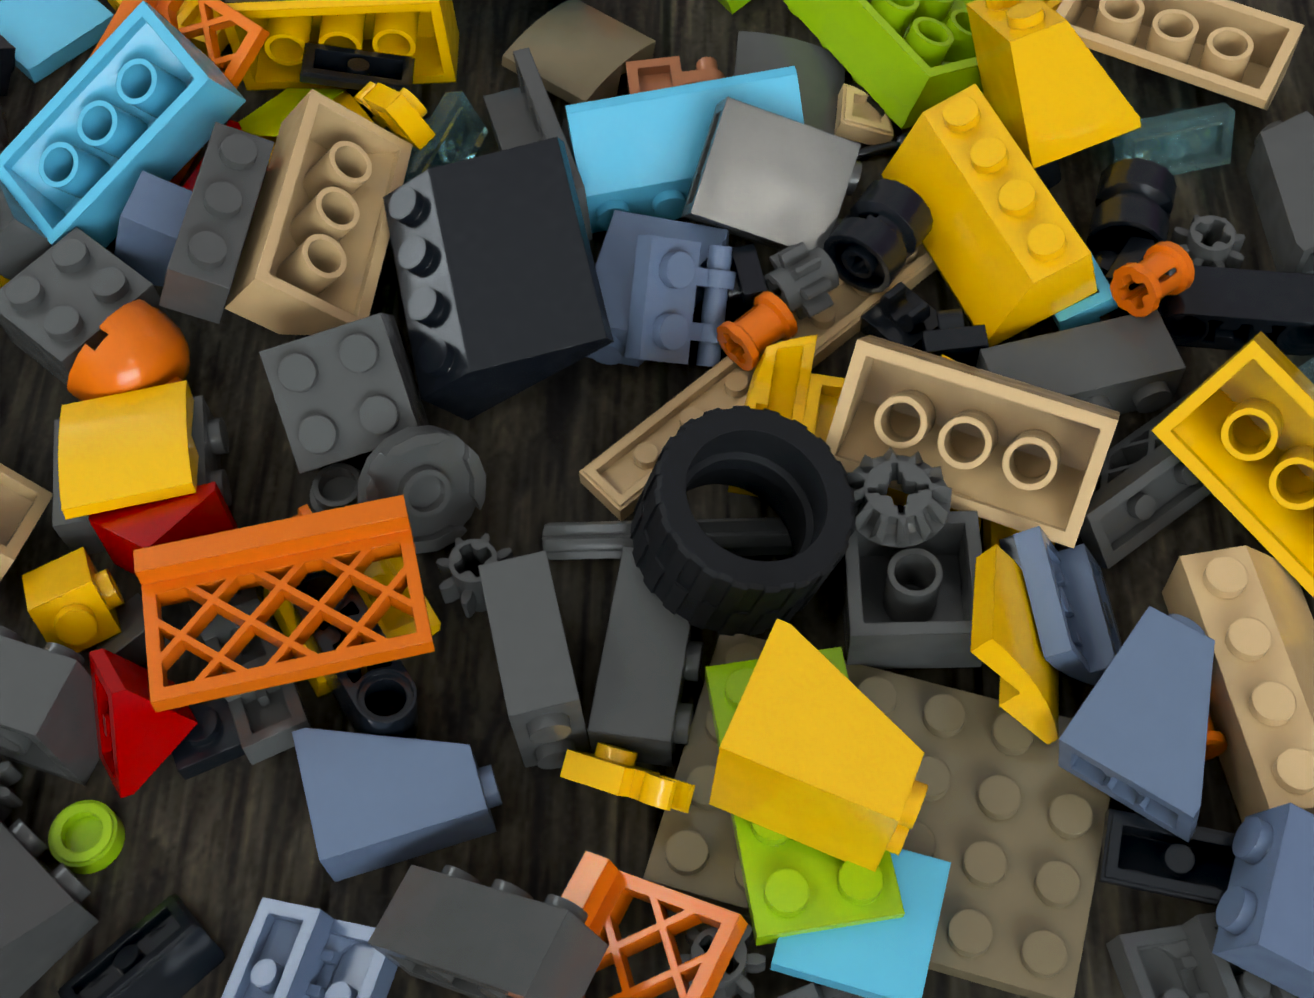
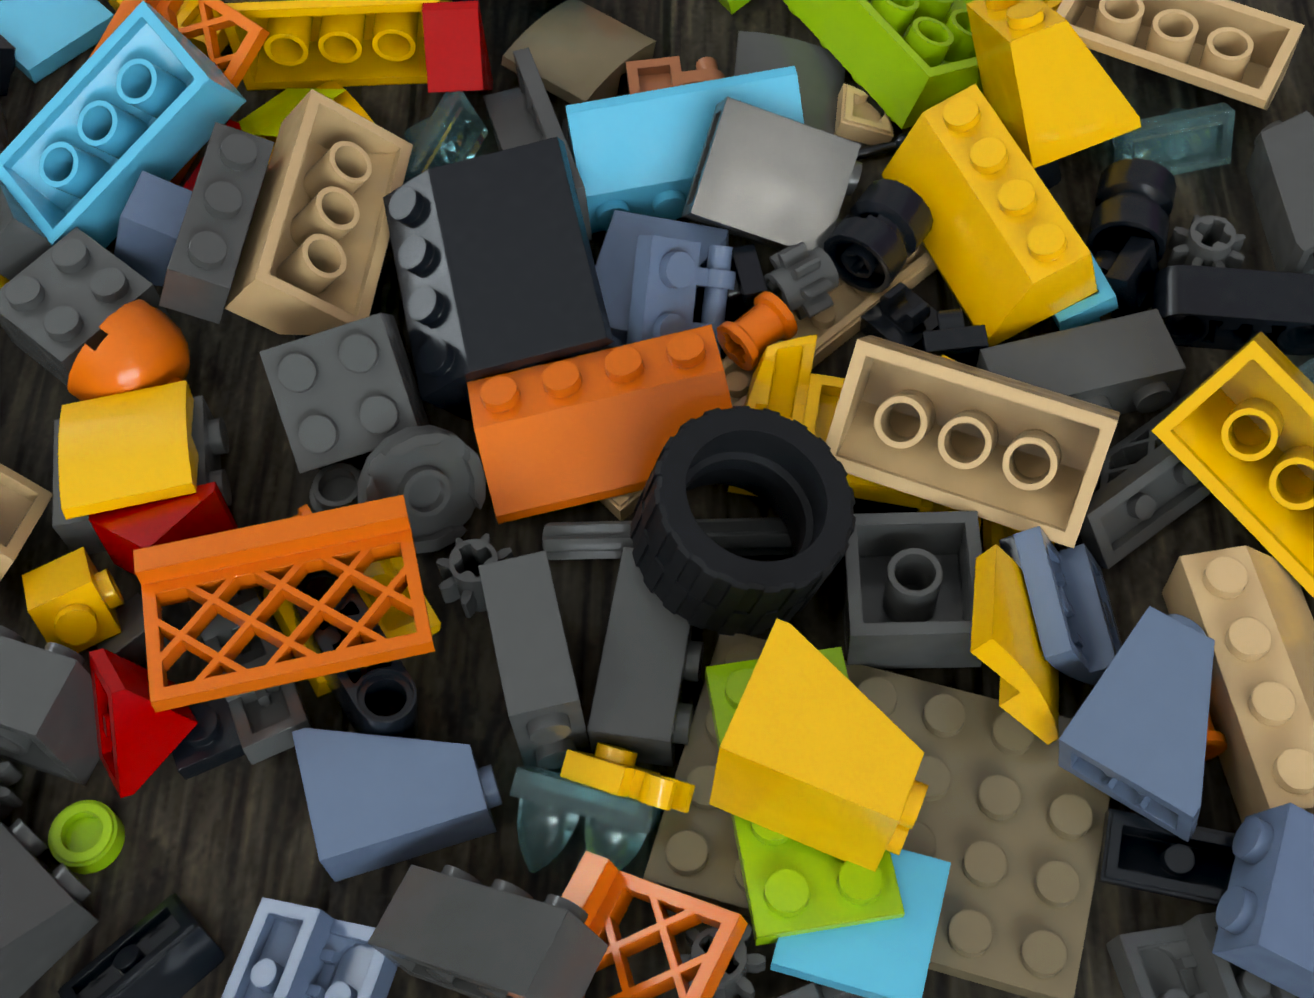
(354, 68): black slope -> none
(398, 111): yellow plate -> none
(455, 47): none -> red slope
(551, 810): none -> clear light blue tile
(591, 420): none -> orange slope
(875, 512): dark grey gear -> none
(1149, 271): orange bush -> none

